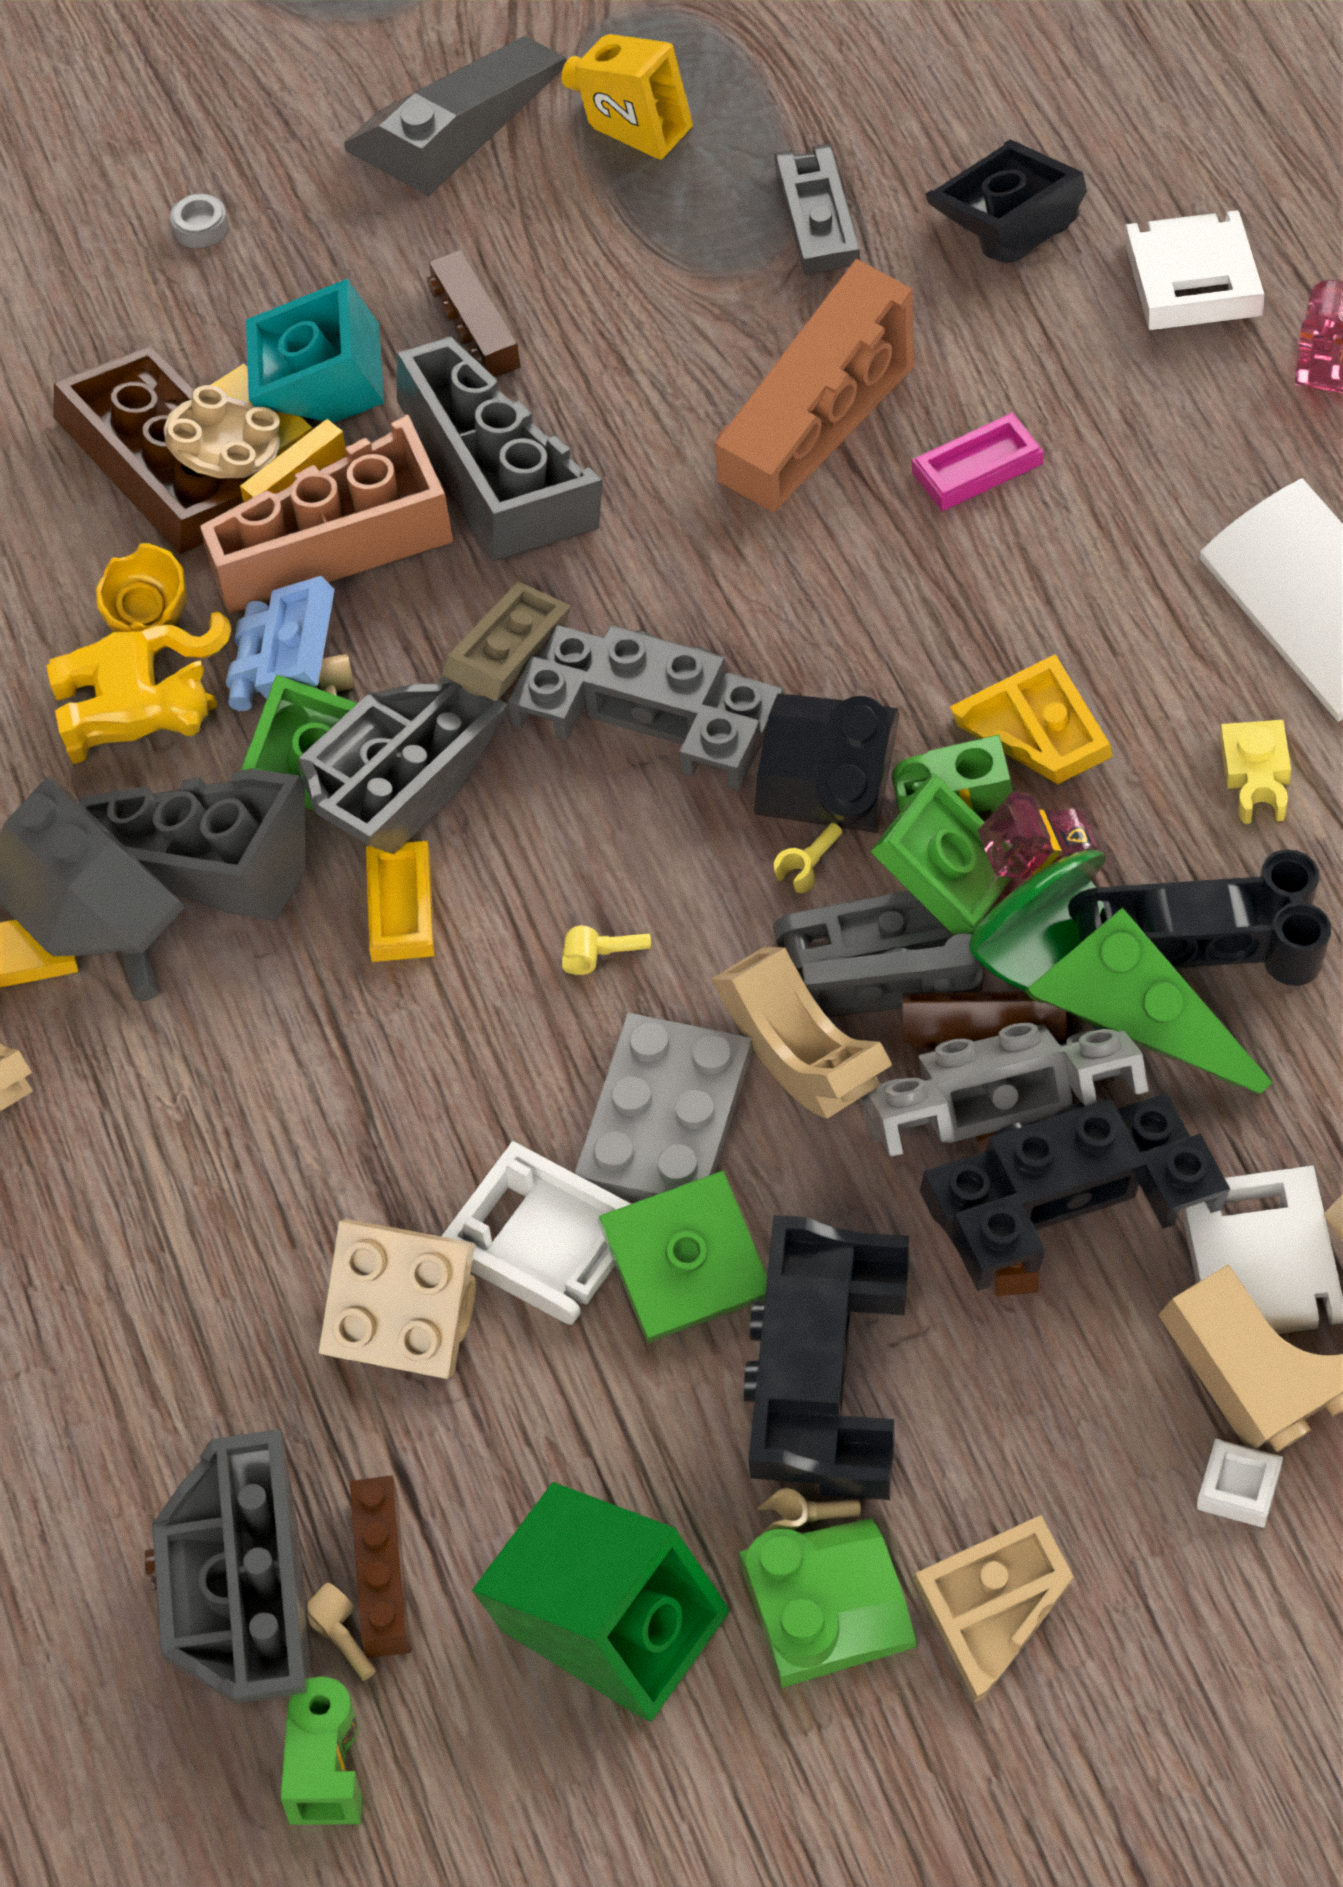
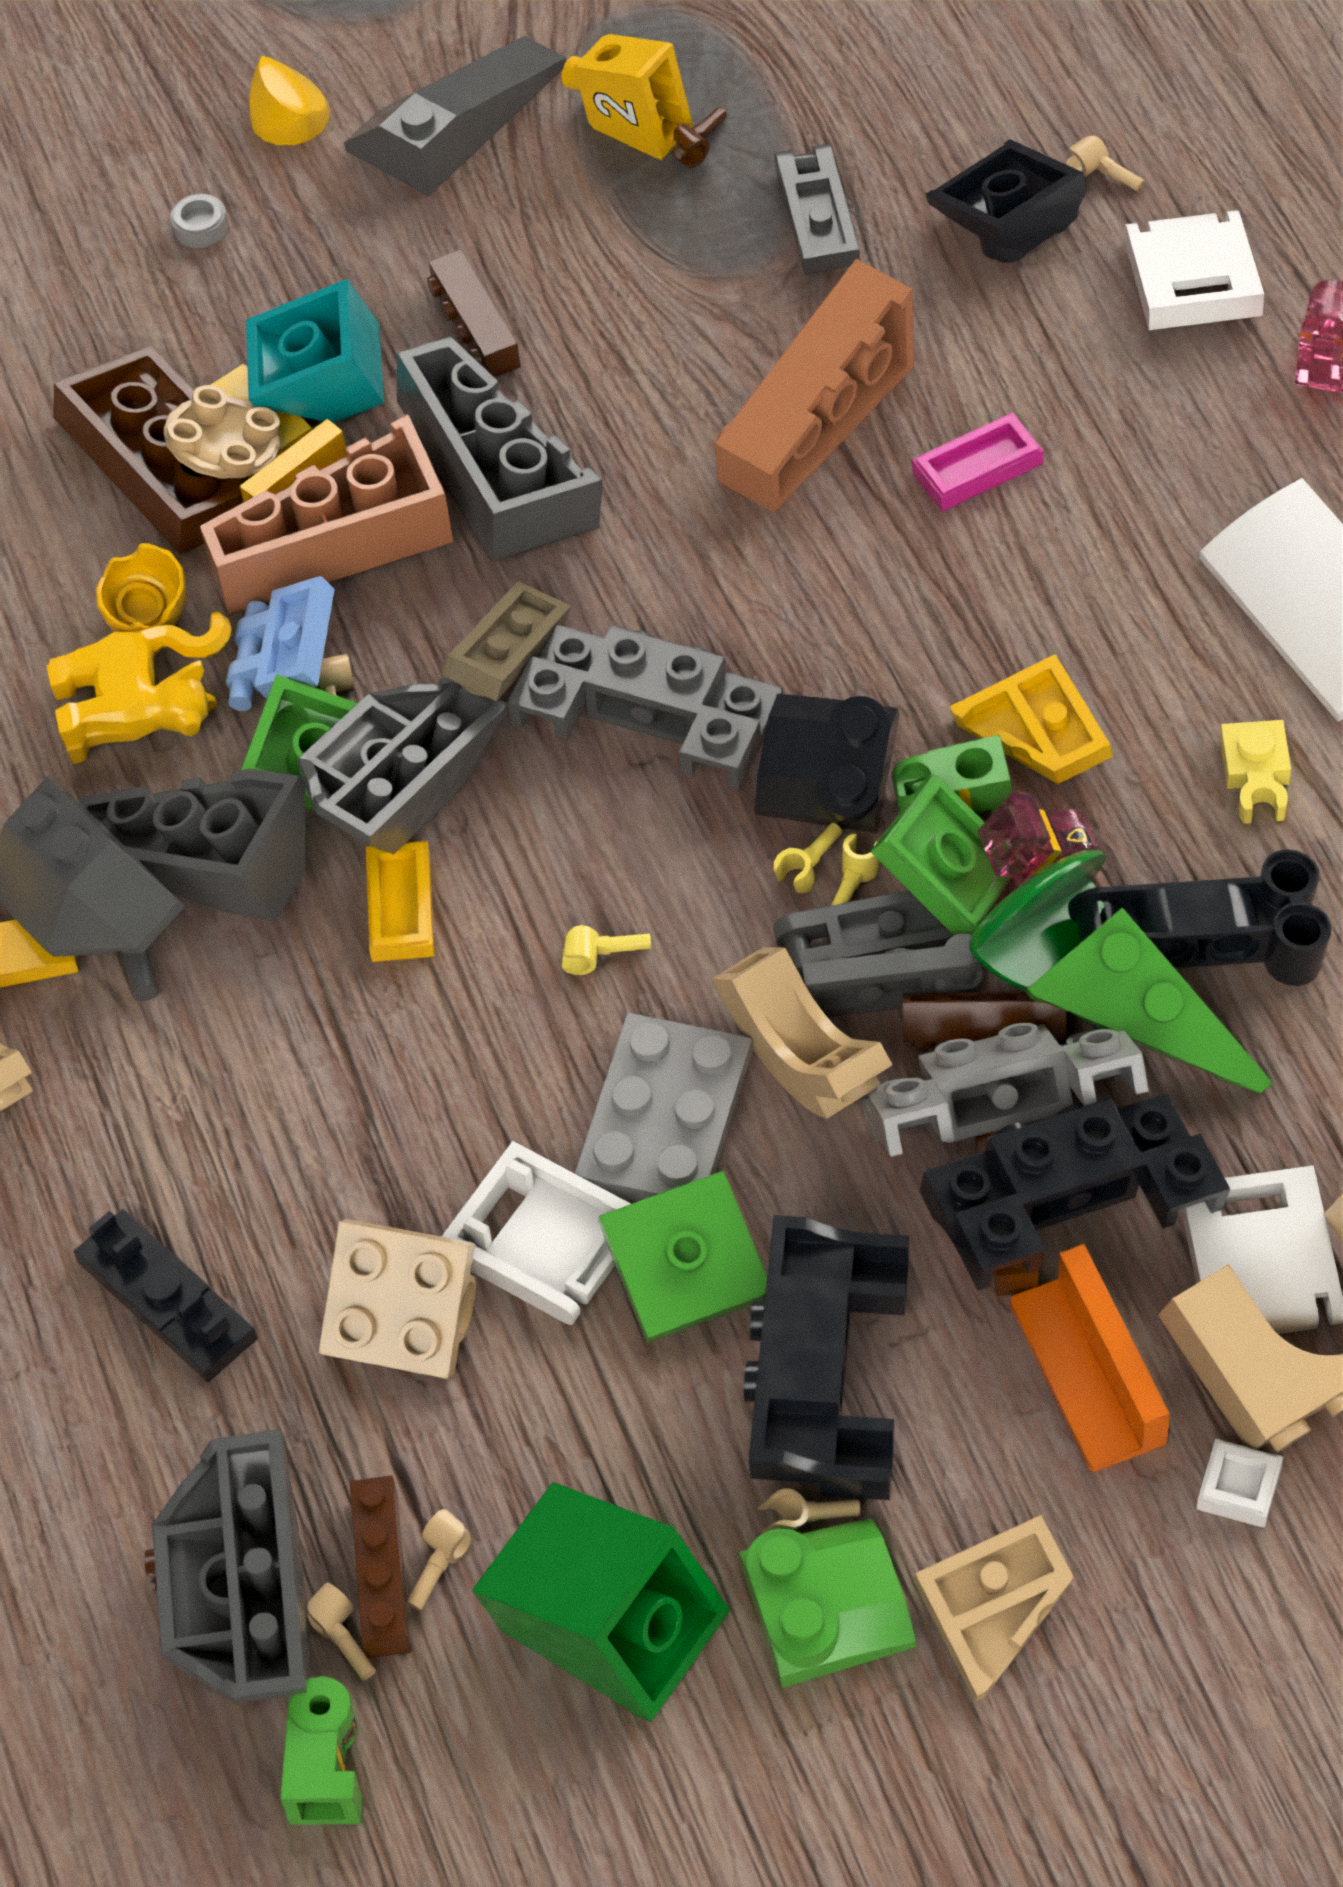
(164, 1294): none -> black plate
(285, 104): none -> yellow piece
(451, 1544): none -> tan hand
(692, 142): none -> reddish brown hand
(855, 870): none -> light yellow hand
(1092, 154): none -> tan hand
(1092, 1364): none -> orange panel

